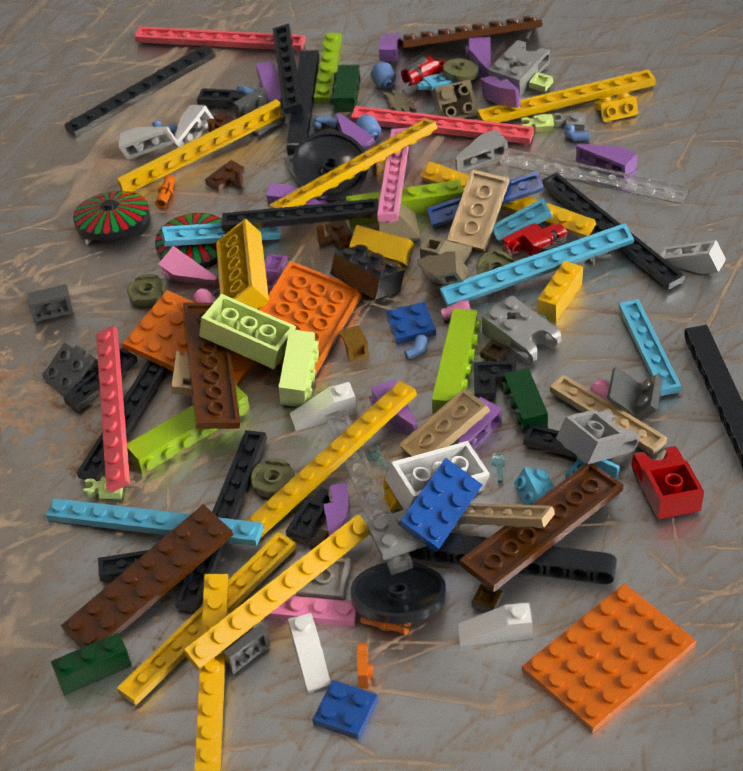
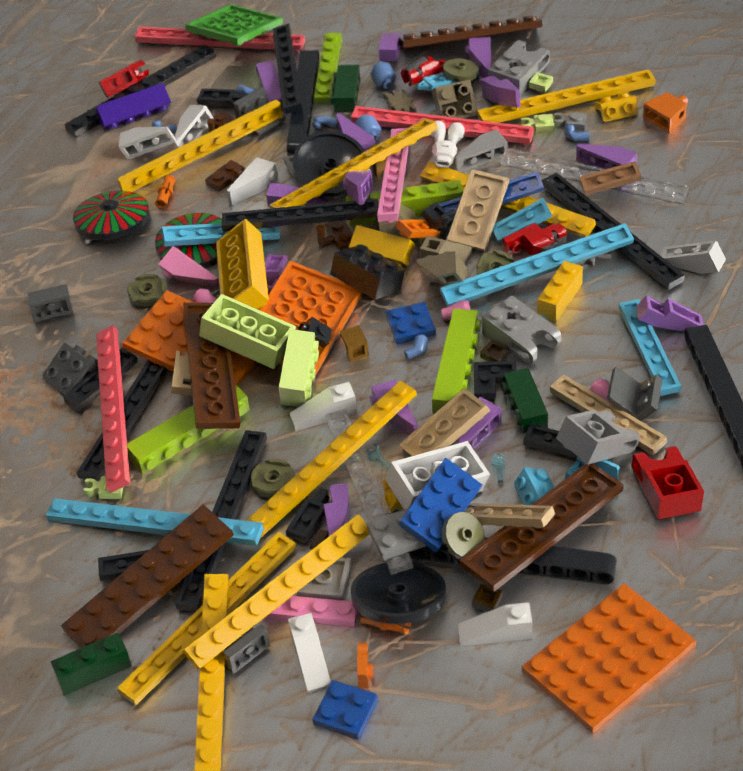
(123, 78): none -> red plate
(132, 107): none -> dark purple brick
(233, 24): none -> bright green plate
(252, 181): none -> white slope
(321, 331): none -> black bracket
(358, 185): none -> medium lavender slope
(416, 229): none -> orange plate
(438, 216): none -> black bracket
(444, 150): none -> white piece
(454, 537): none -> plate
(610, 178): none -> medium nougat plate
(666, 111): none -> orange torso
(667, 314): none -> medium lavender slope

